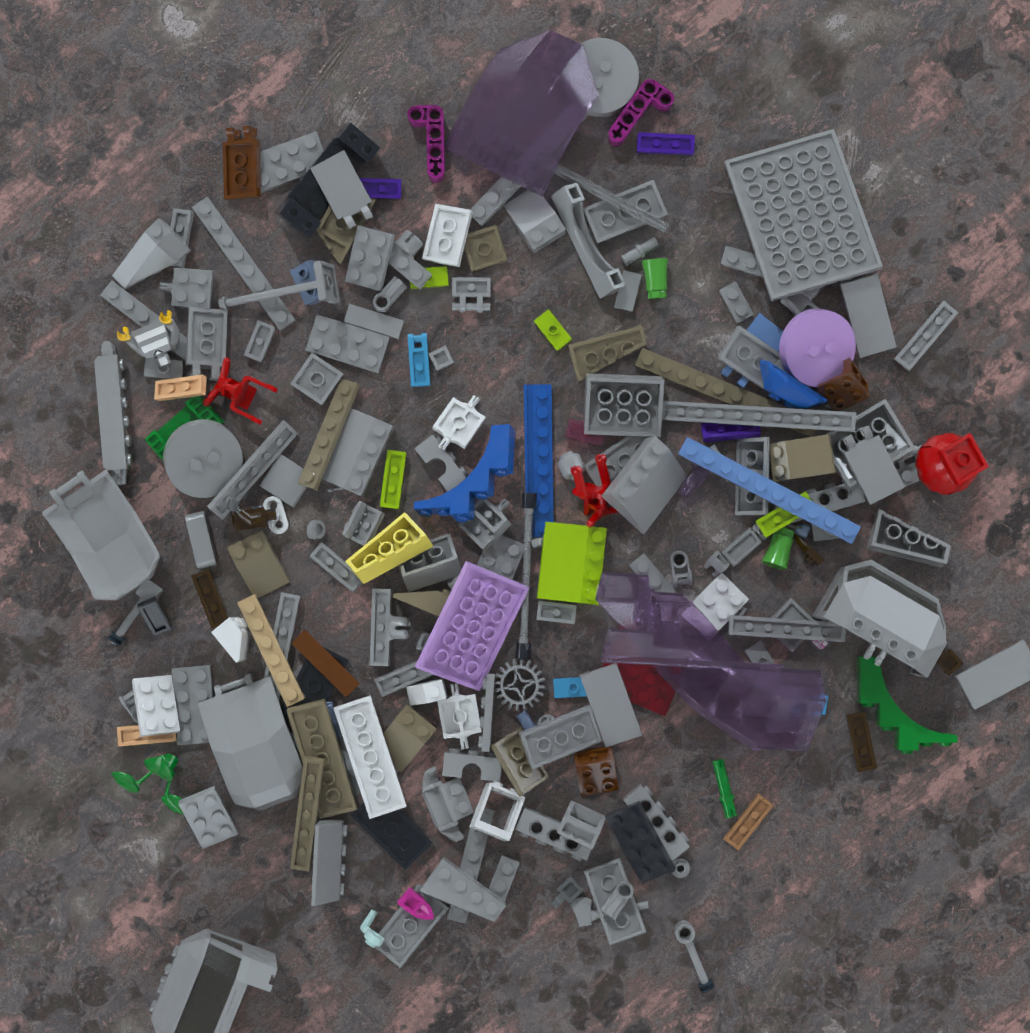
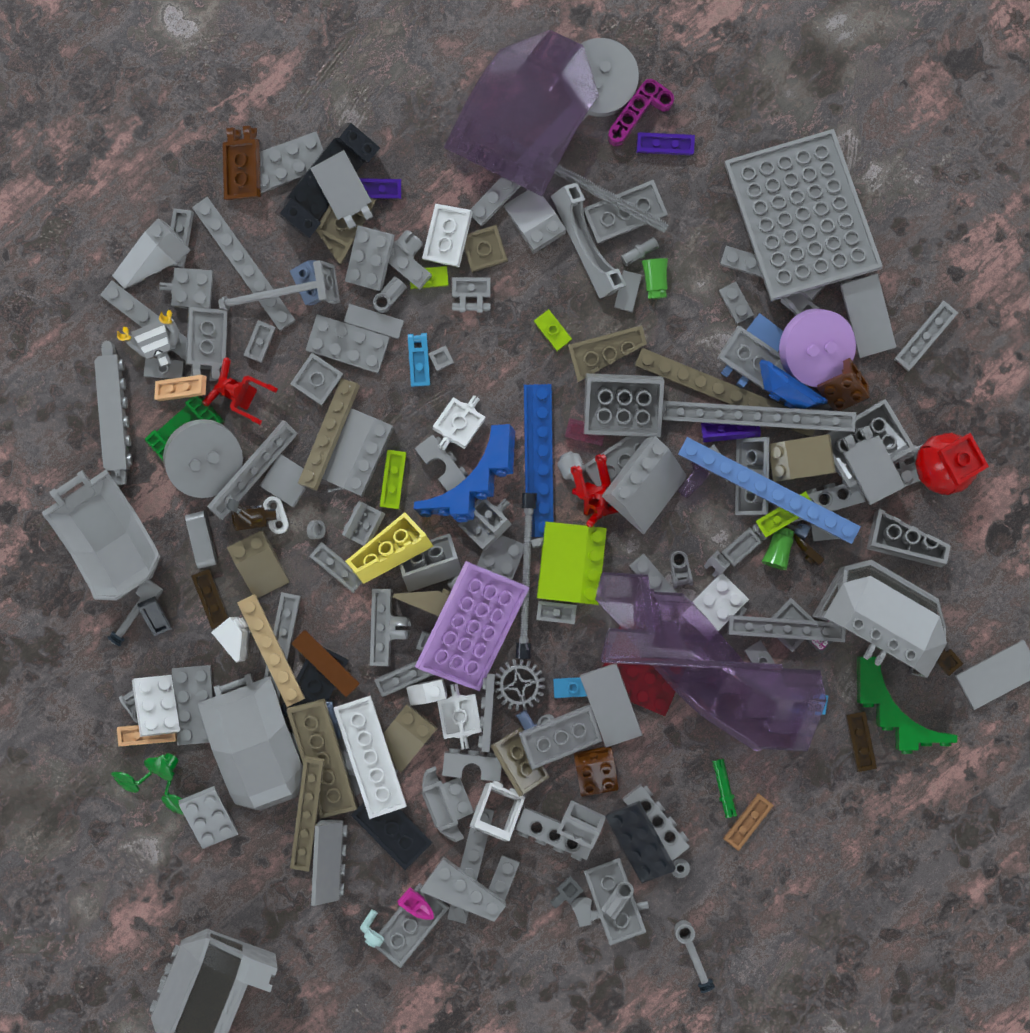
(432, 144): magenta beam -> none

